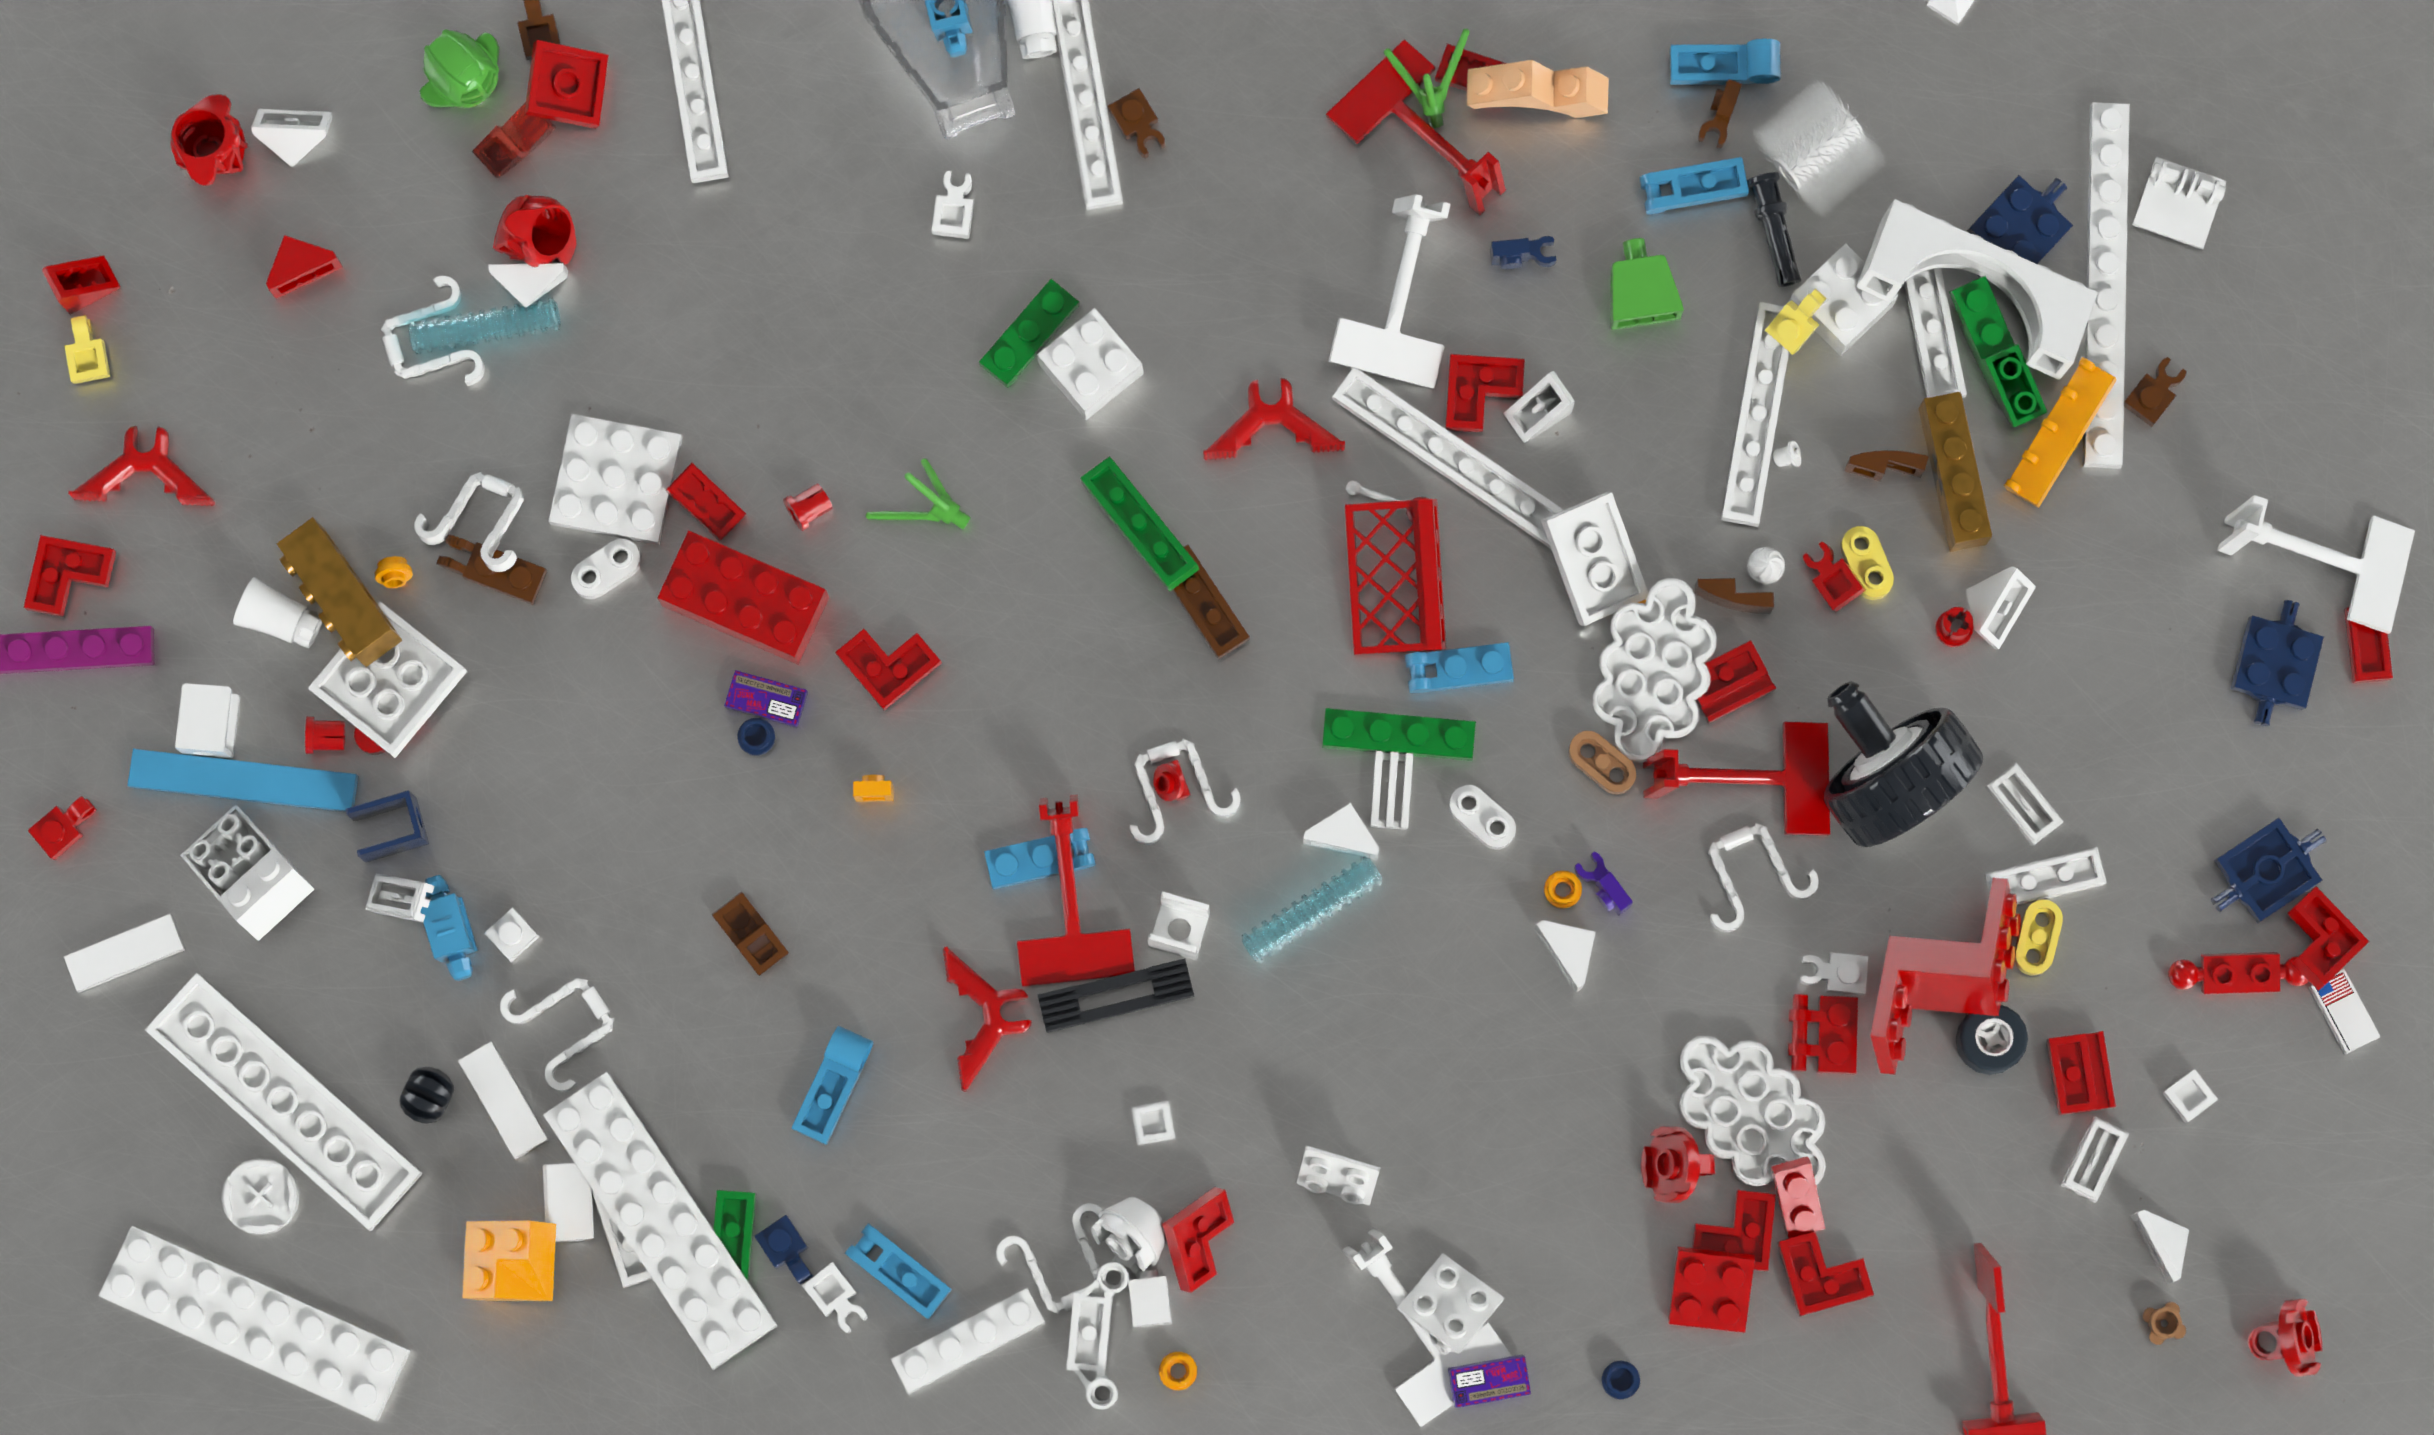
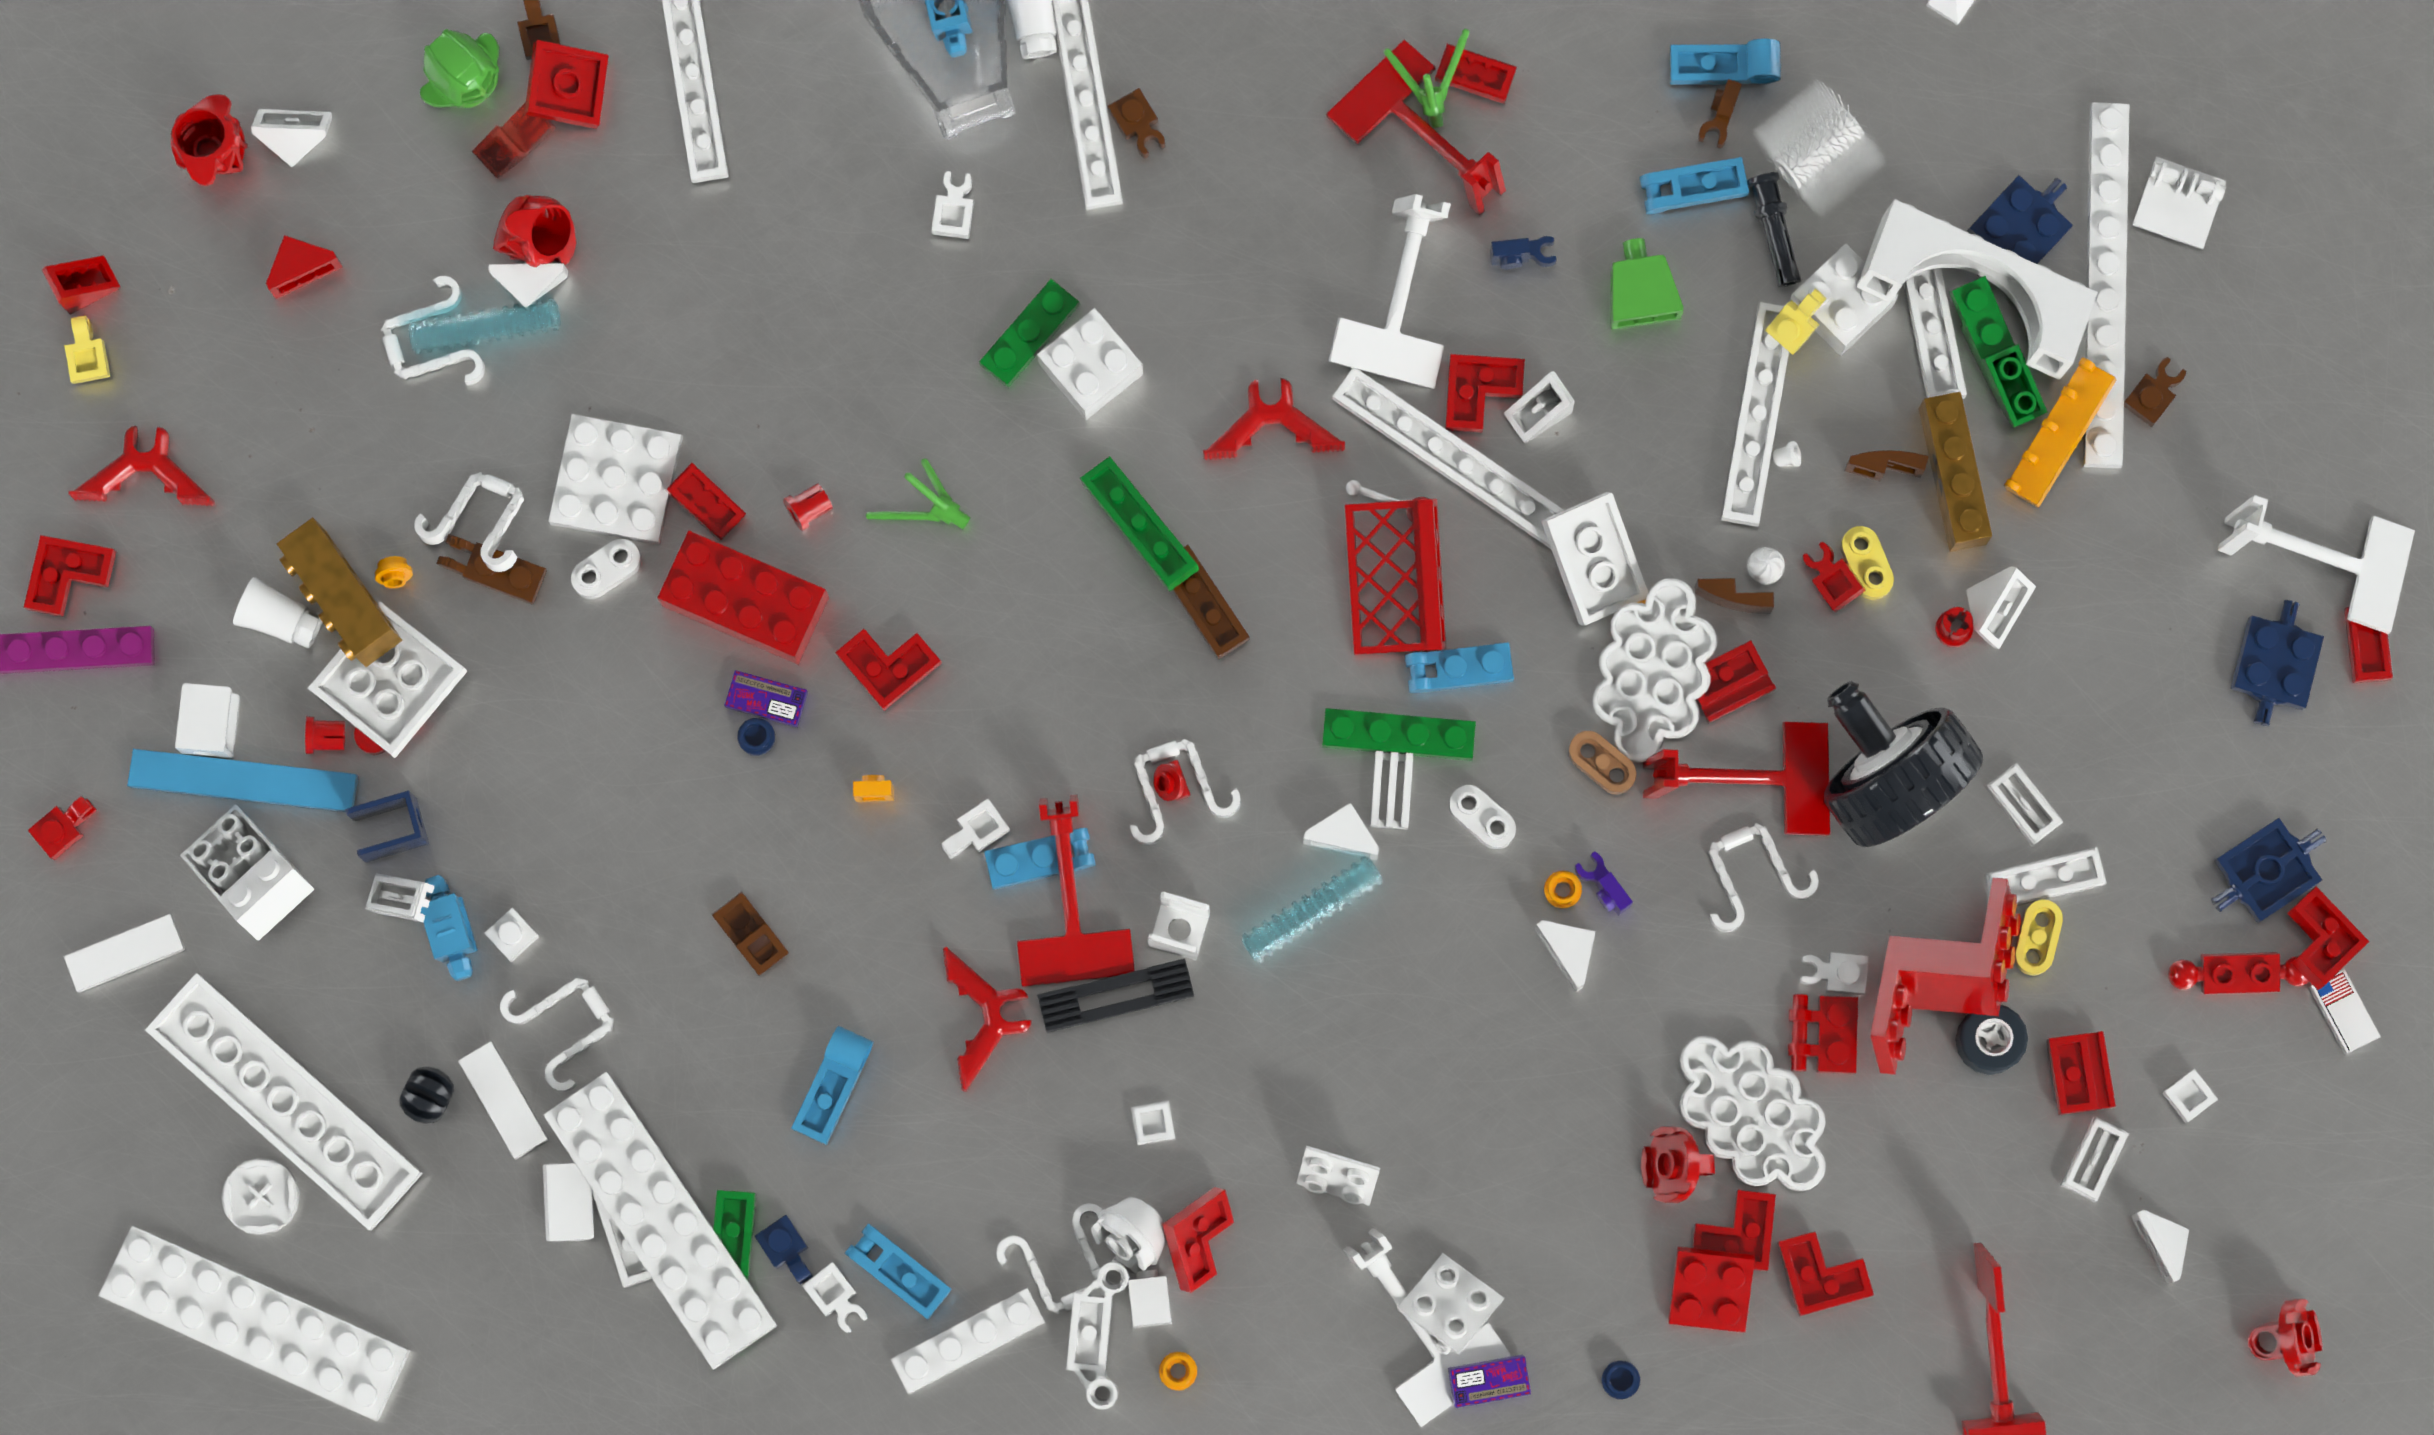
(509, 1260): light orange slope -> none
(979, 827): none -> white plate
(1531, 85): light nougat arch -> none
(1798, 1197): plate -> none
(2170, 1313): medium nougat plate -> none

